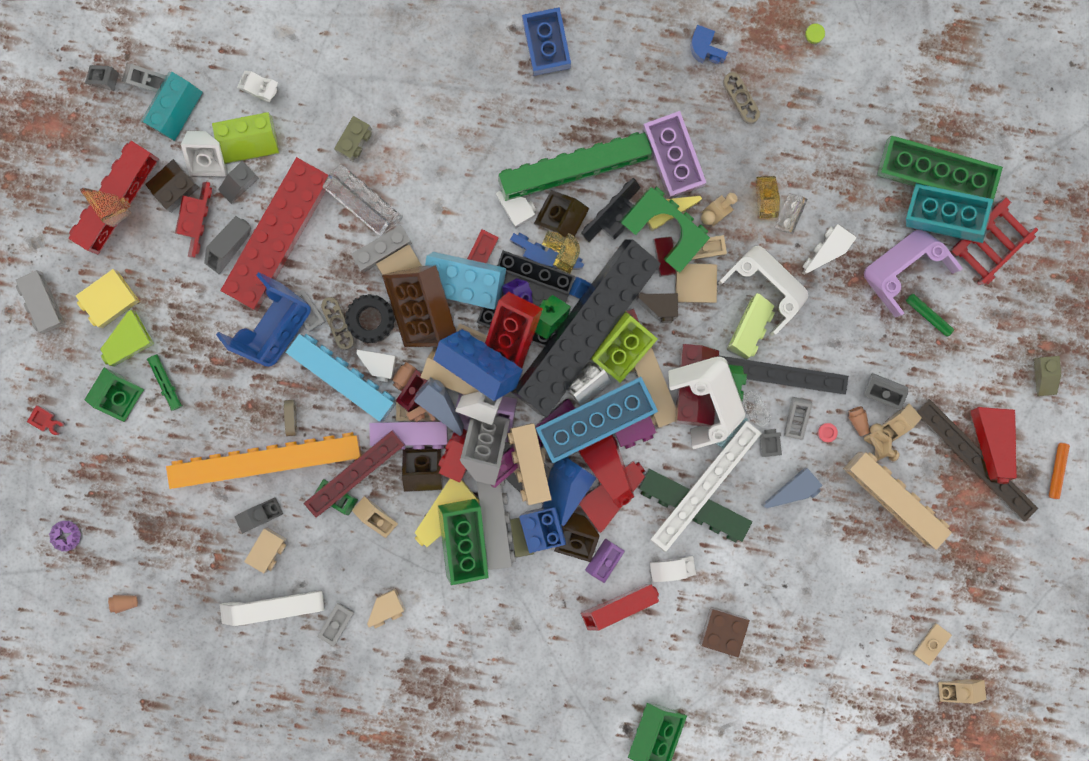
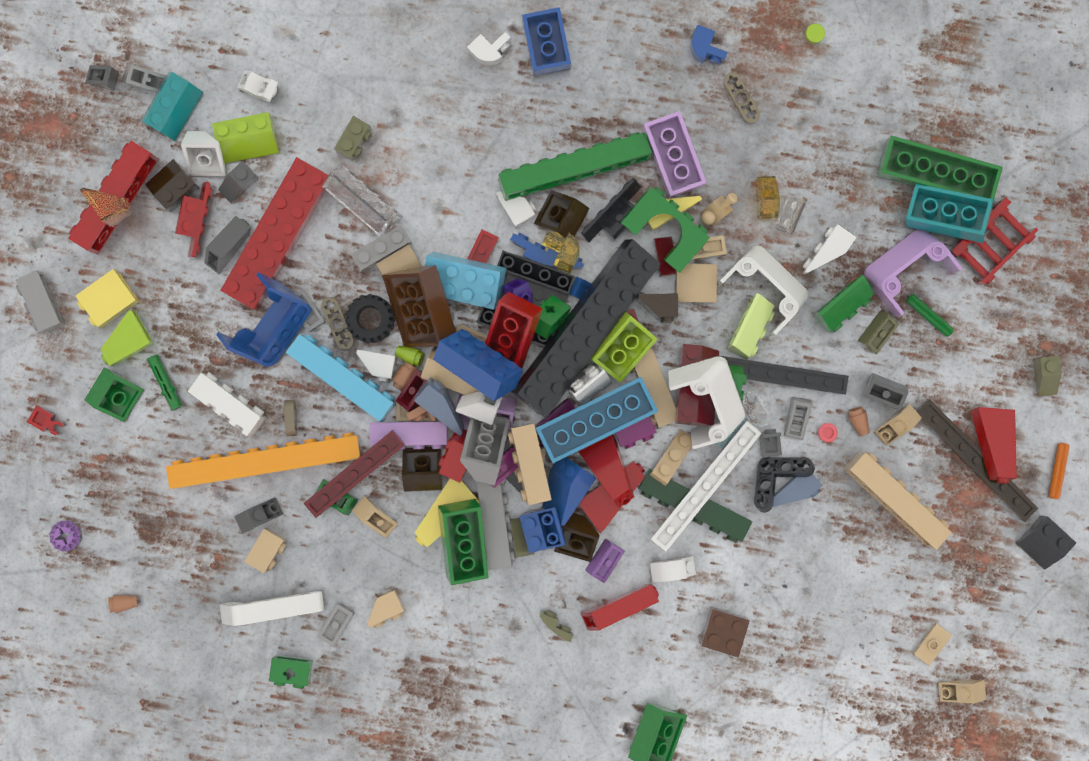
(227, 403): none -> white wedge
(301, 668): none -> green brick
(410, 355): none -> lime cone
(487, 53): none -> white brick
(551, 621): none -> olive slope
(672, 457): none -> tan plate
(771, 474): none -> black beam
(844, 304): none -> green slope
(878, 332): none -> olive slope
(882, 443): tan piece -> none
(1046, 542): none -> black slope

